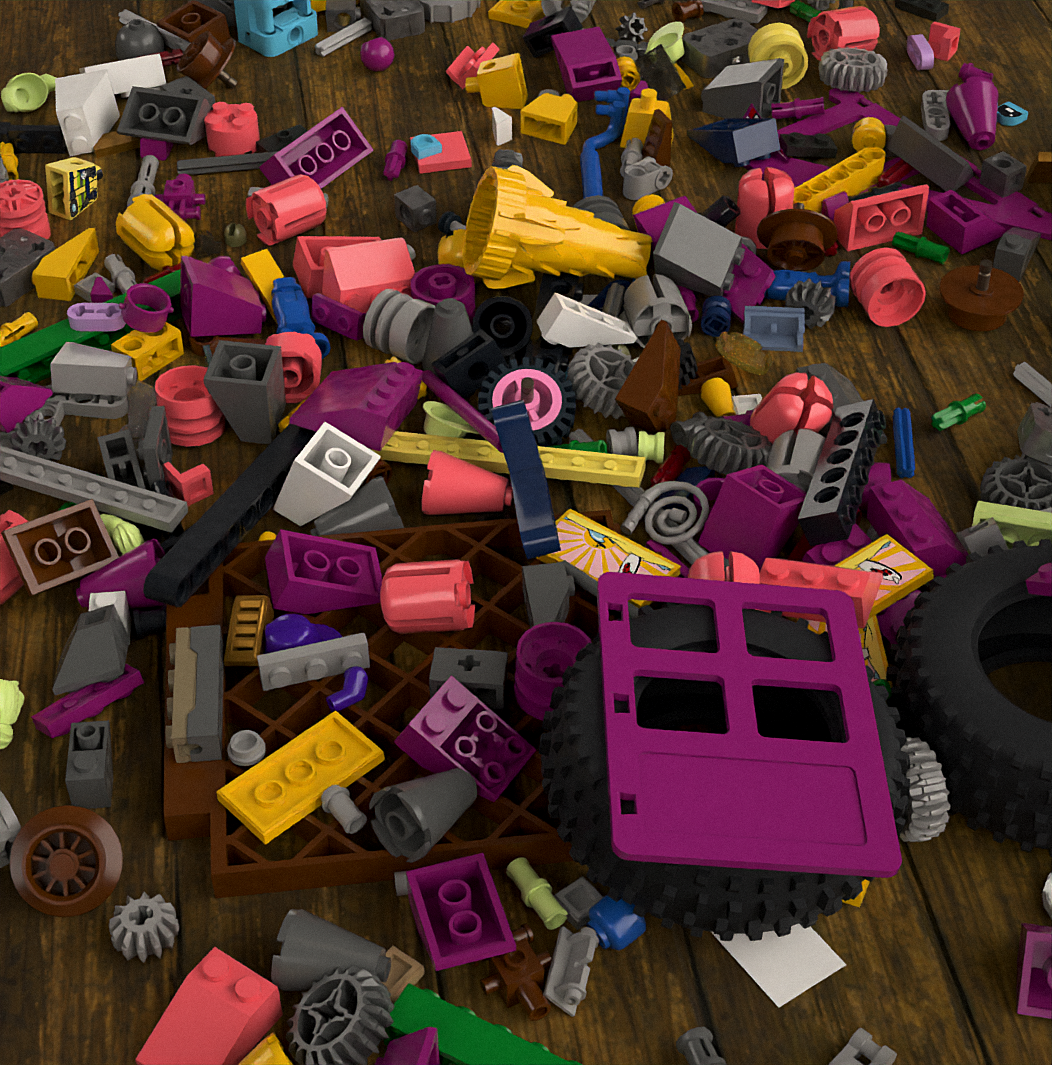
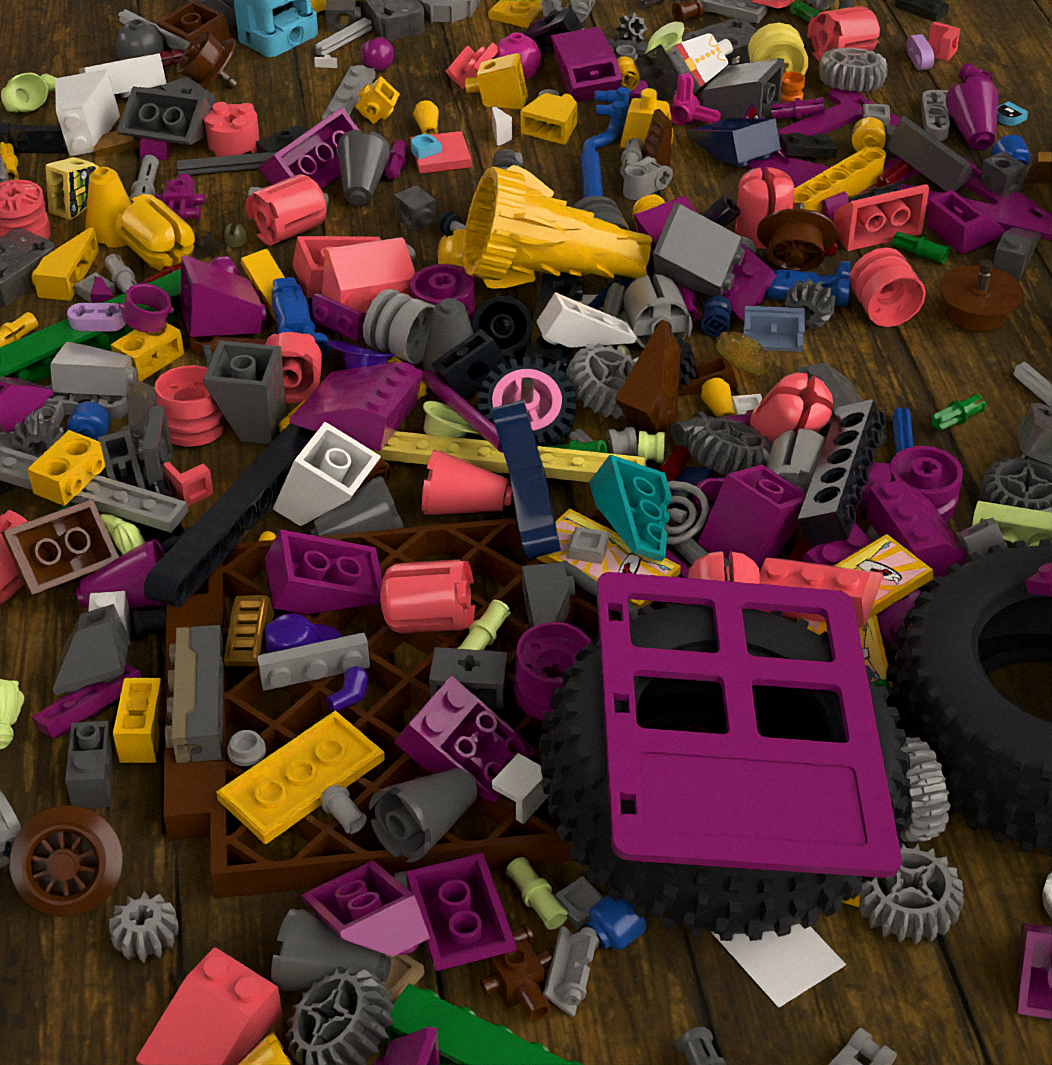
(66, 467): none -> yellow brick
(89, 420): none -> blue head
(104, 203): none -> yellow cone
(139, 720): none -> yellow brick
(326, 62): none -> white piece
(346, 94): none -> light grey plate
(359, 356): none -> dark purple piece
(361, 164): none -> dark grey cone
(370, 910): none -> magenta slope
(376, 100): none -> yellow brick
(426, 117): none -> yellow cone
(484, 631): none -> yellowish green pin
(523, 784): none -> white panel
(526, 47): none -> dark pink cylinder
(588, 545): none -> light grey tile
(634, 504): none -> teal wedge
(687, 107): none -> dark pink axle
(701, 58): none -> white torso
(791, 86): none -> orange wheel
(878, 111): none -> light grey tile
(909, 905): none -> light grey gear
(932, 474): none -> magenta wheel
(1014, 146): none -> blue head

